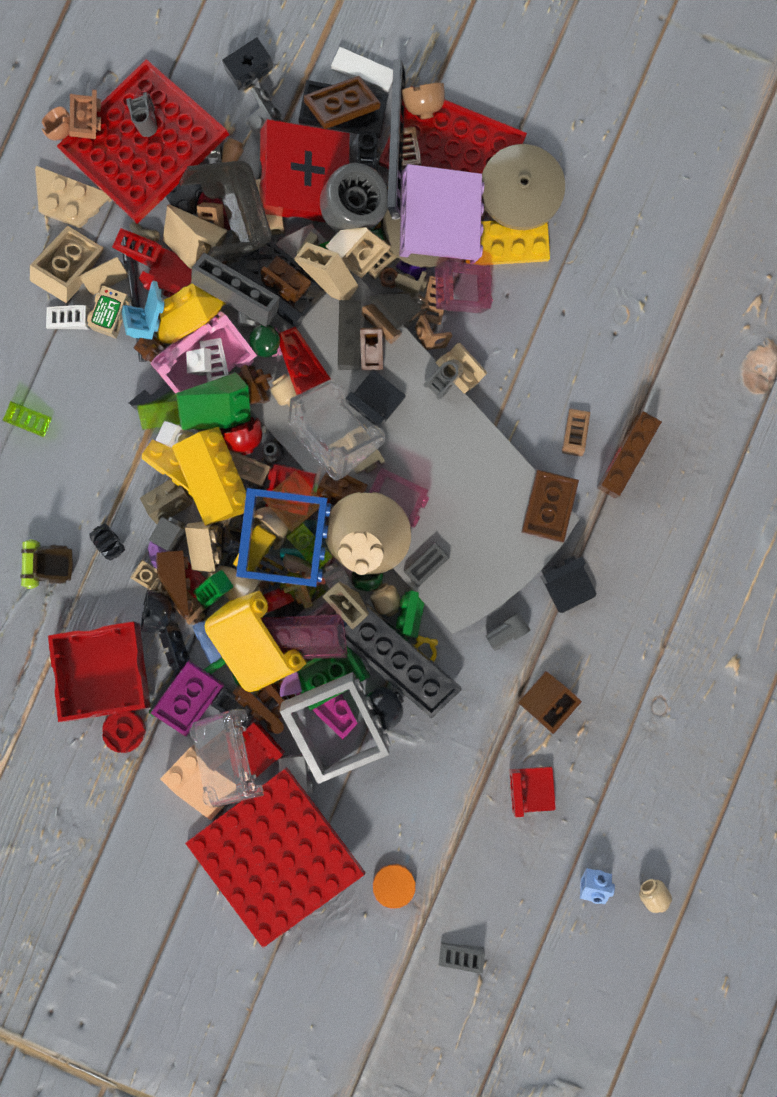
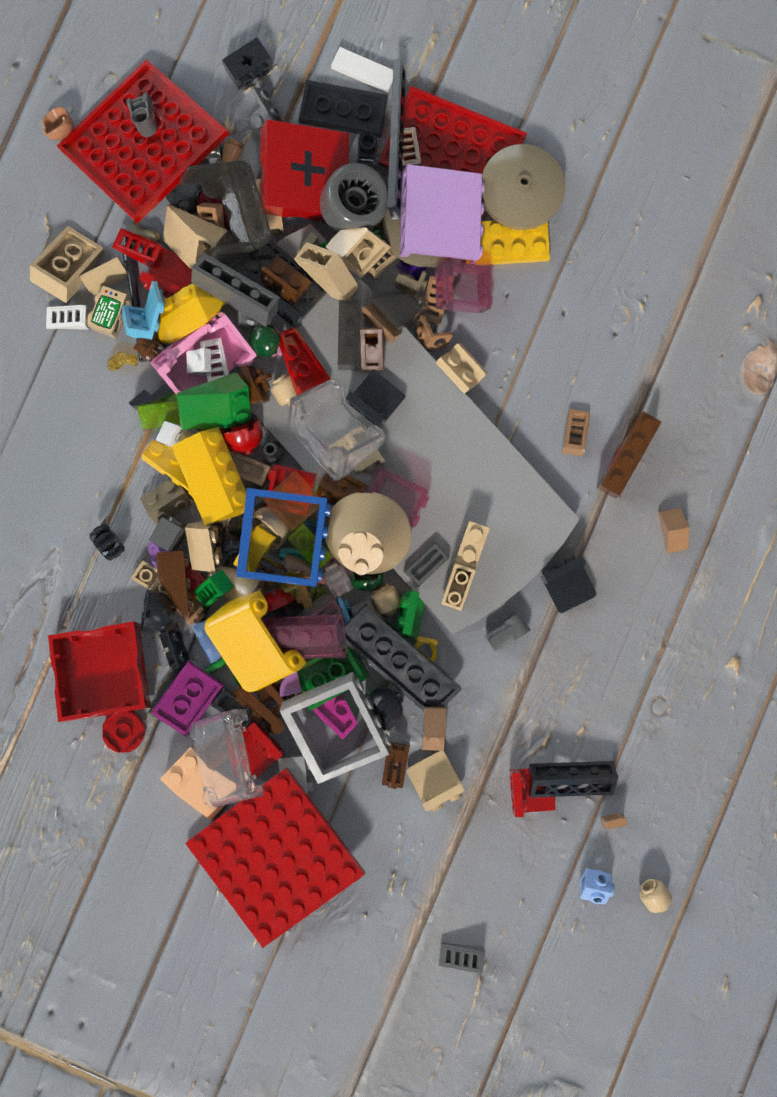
(11, 410): clear neon green slope -> none
(45, 564): dark brown piece -> none
(67, 198): tan wing -> none
(84, 115): nougat bracket -> none
(120, 359): none -> clear yellow arm
(341, 102): reddish brown tile -> none
(347, 604): dark tan slope -> none
(388, 272): reddish brown plate -> none
(394, 886): orange tile -> none
(395, 765): none -> reddish brown hinge
(424, 99): medium nougat cylinder -> none
(434, 728): none -> medium nougat slope
(435, 781): none -> tan bracket
(441, 381): dark grey piece -> none
(465, 565): none -> tan slope
(549, 702): reddish brown slope -> none
(550, 506): reddish brown tile -> none
(574, 775): none -> black fence
(613, 821): none -> medium nougat tile
(674, 530): none -> medium nougat slope

